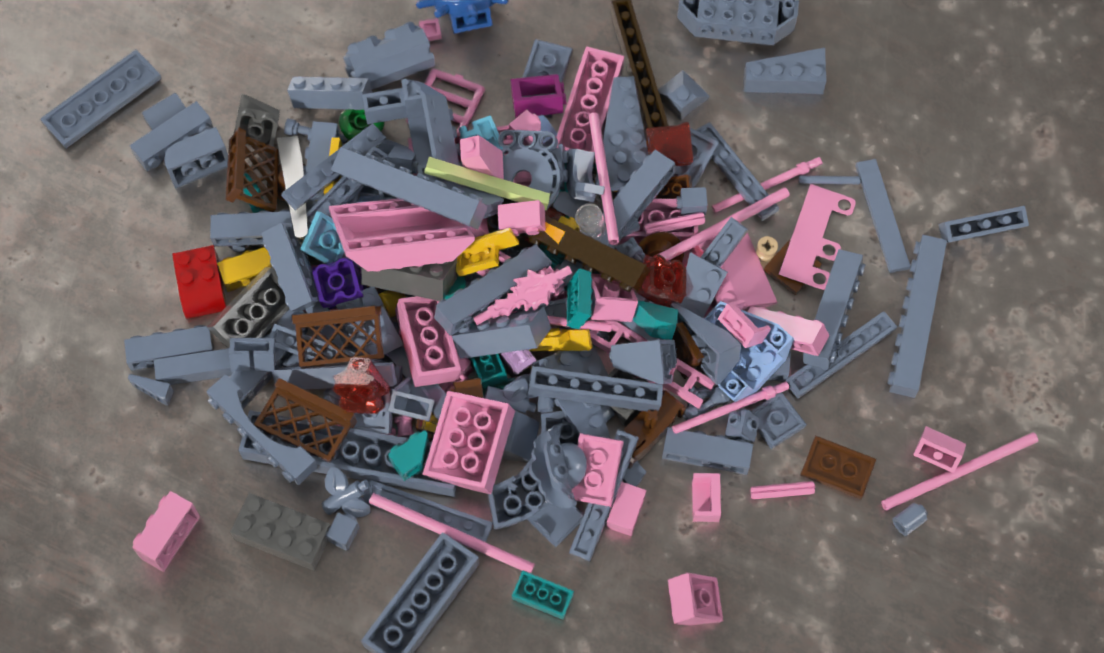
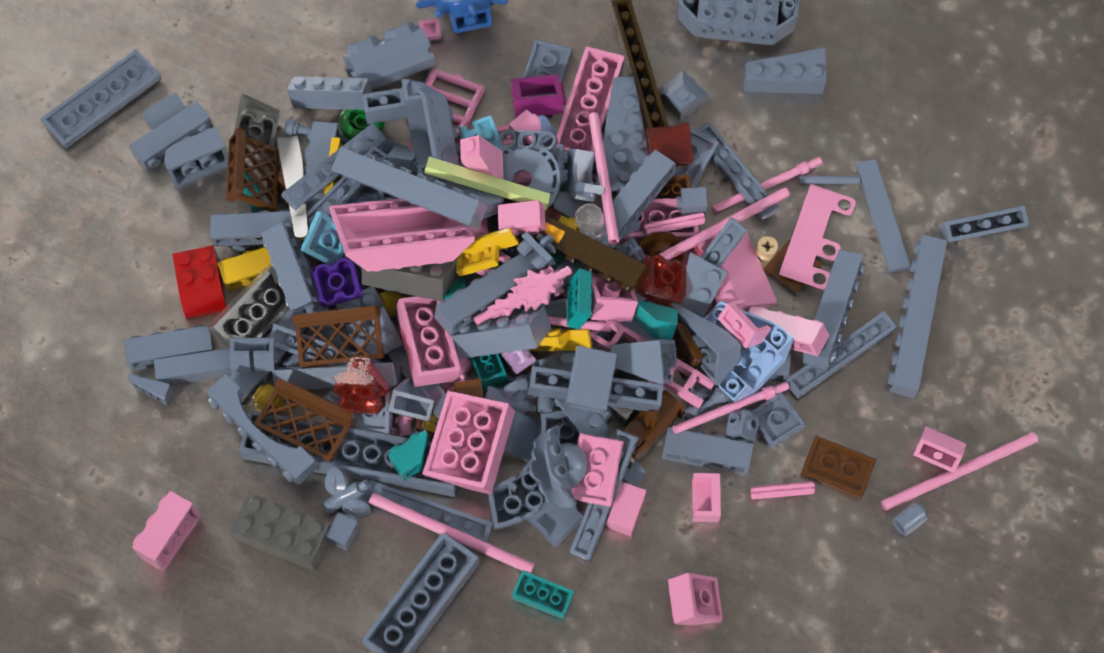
(262, 396): none -> yellow head
(543, 257): none -> sand blue hips
(590, 380): none -> sand blue piece

